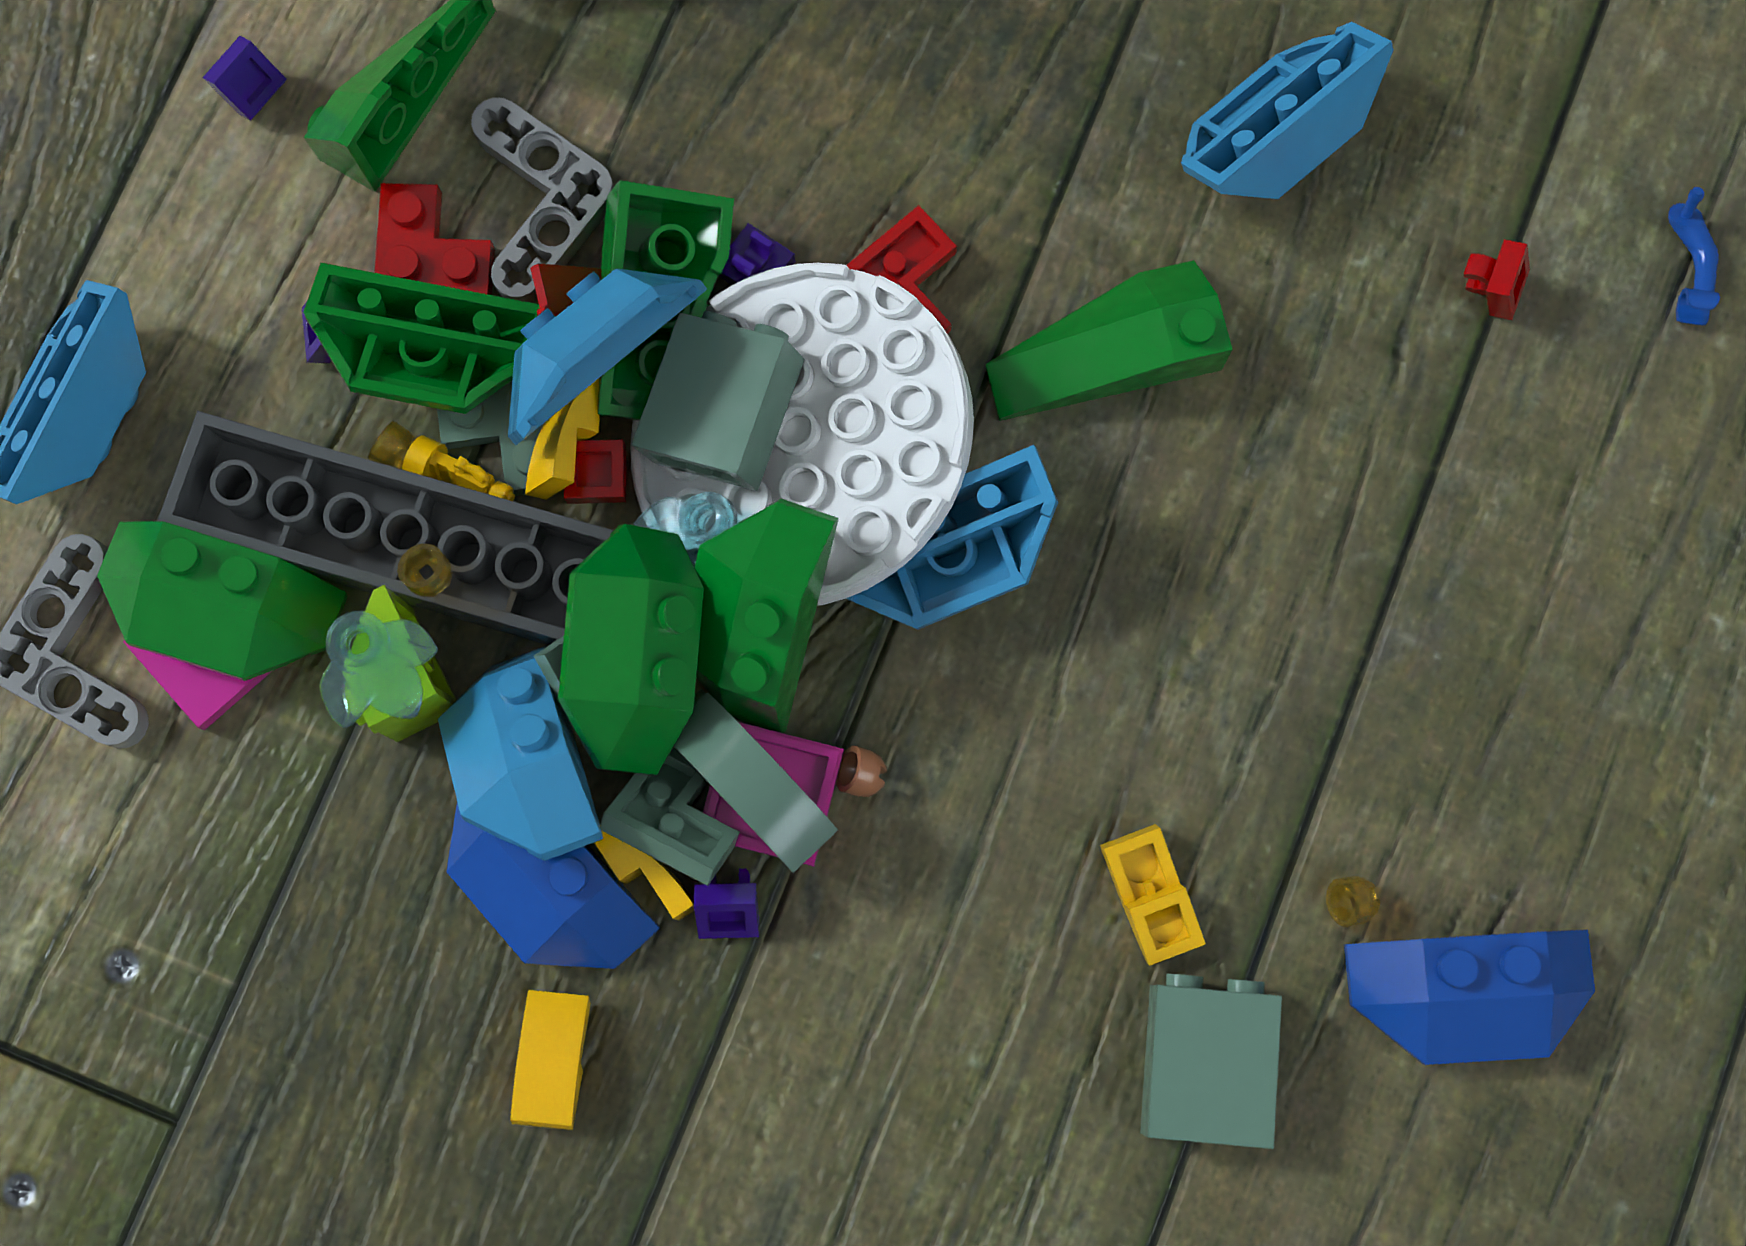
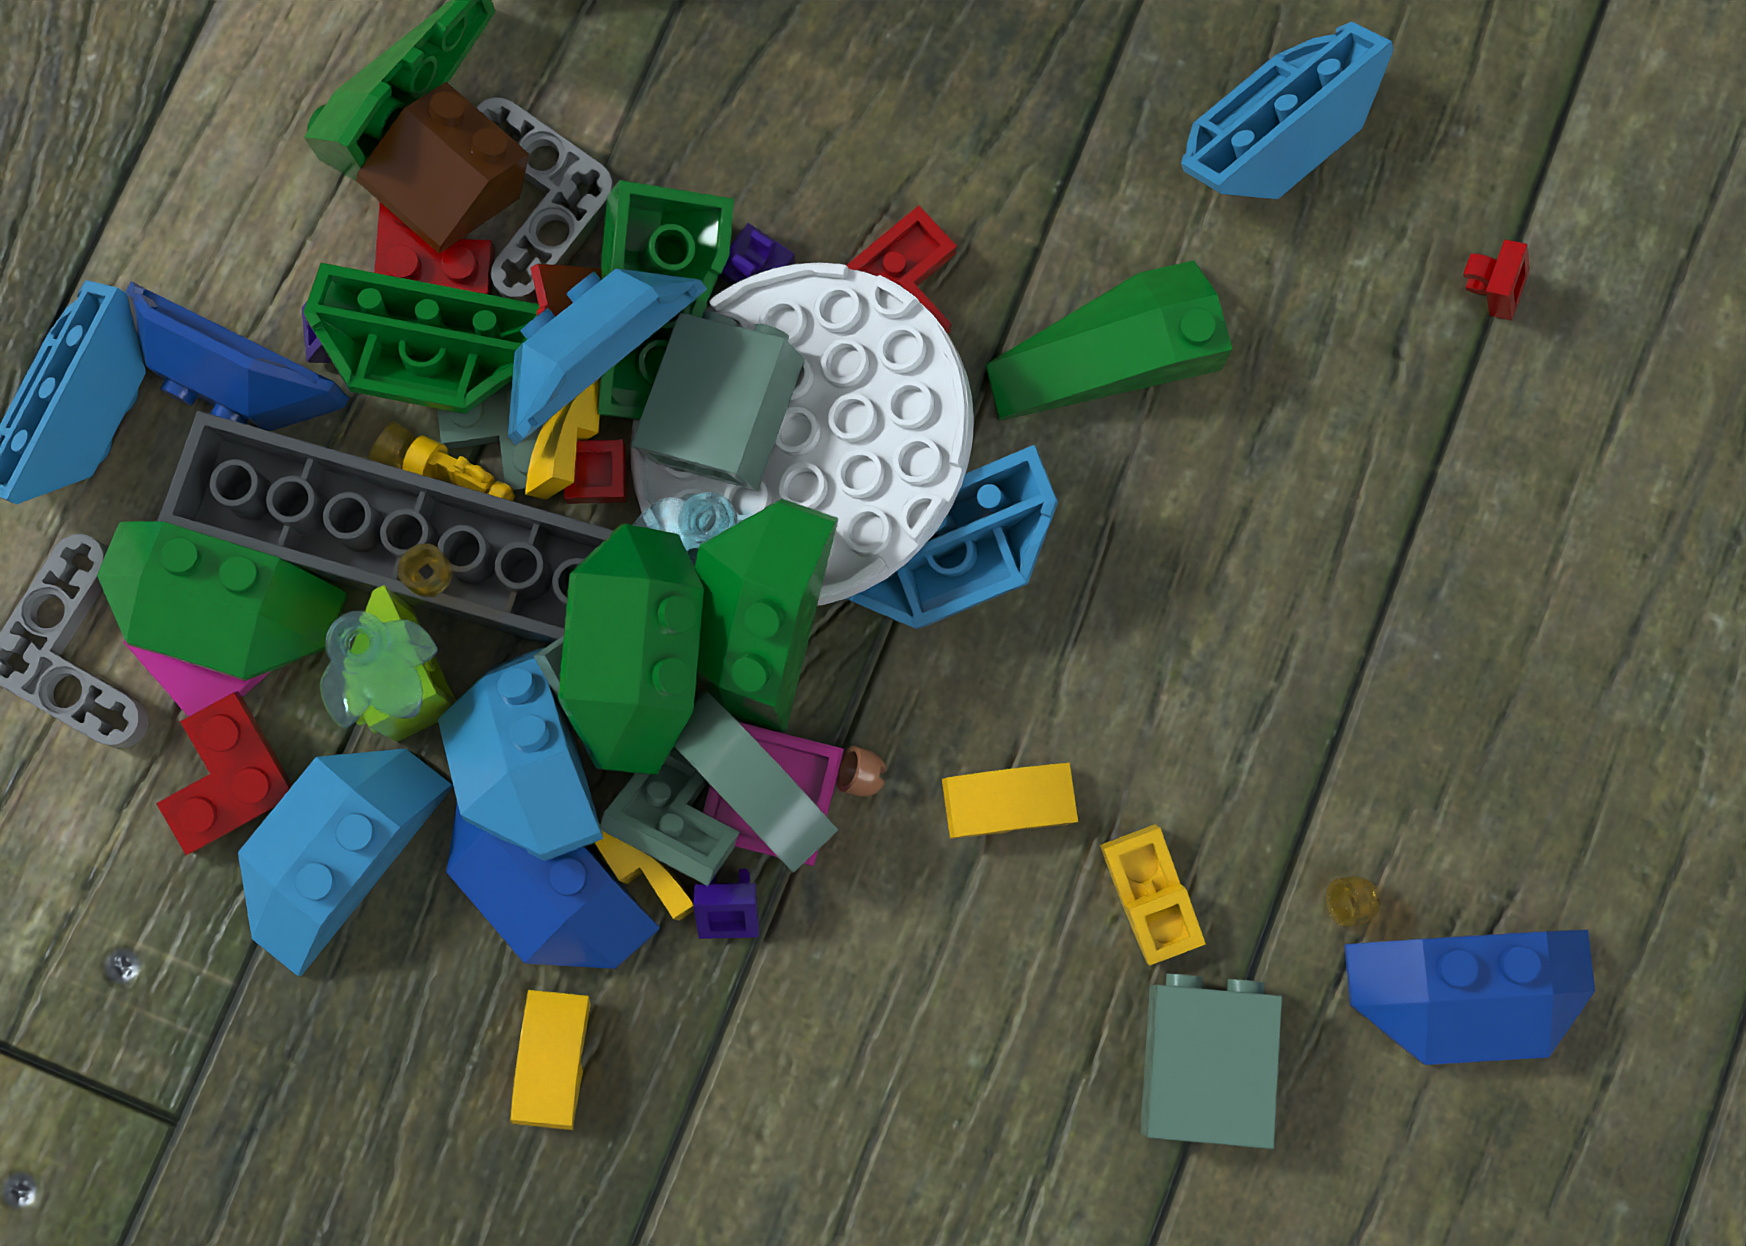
(226, 369): none -> blue wedge
(241, 781): none -> red plate
(244, 78): dark purple tile -> none
(331, 846): none -> dark azure wedge
(444, 168): none -> reddish brown slope
(1009, 800): none -> yellow slope
(1688, 223): blue piece -> none

